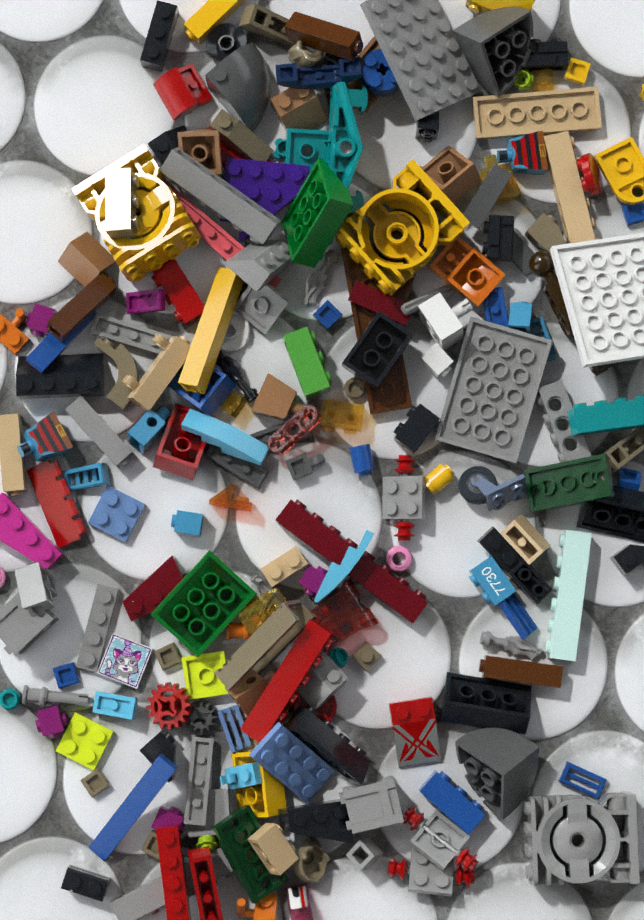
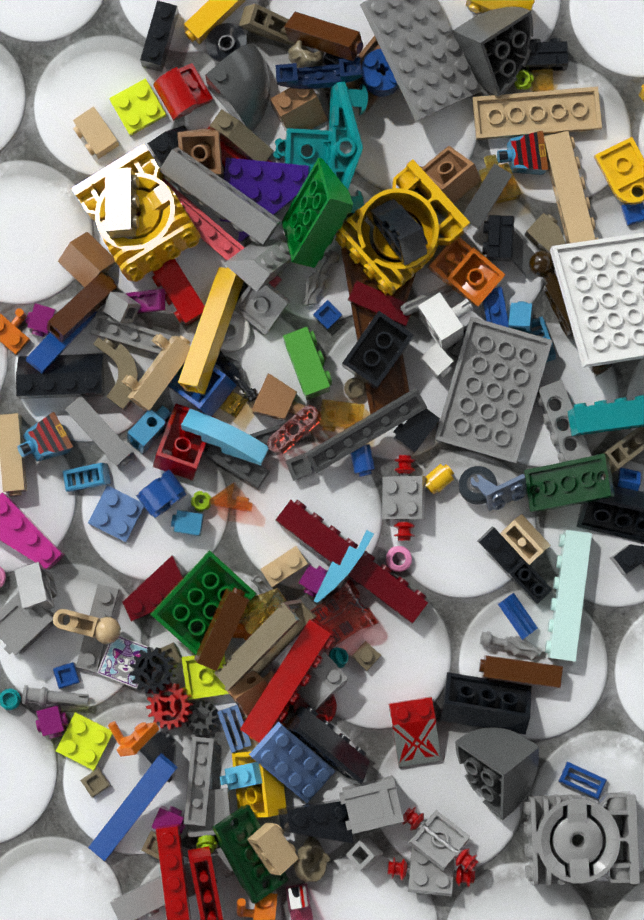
(52, 499): red windscreen -> none
(86, 883): black brick -> none
(95, 132): none -> tan brick
(103, 629): none -> tan piece
(115, 705): medium azure plate -> none
(121, 307): none -> light grey brick
(133, 743): none -> orange plate
(137, 107): none -> neon yellow plate
(152, 661): none -> black gear
(161, 494): none -> blue brick
(197, 497): none -> lime plate
(222, 628): none -> reddish brown brick
(366, 430): none -> dark grey plate
(400, 231): none -> black wedge
(428, 128): black slope -> none
(452, 801): blue brick -> none
(491, 581): dark azure brick -> none
(577, 71): yellow plate -> none
(591, 173): red tile -> none

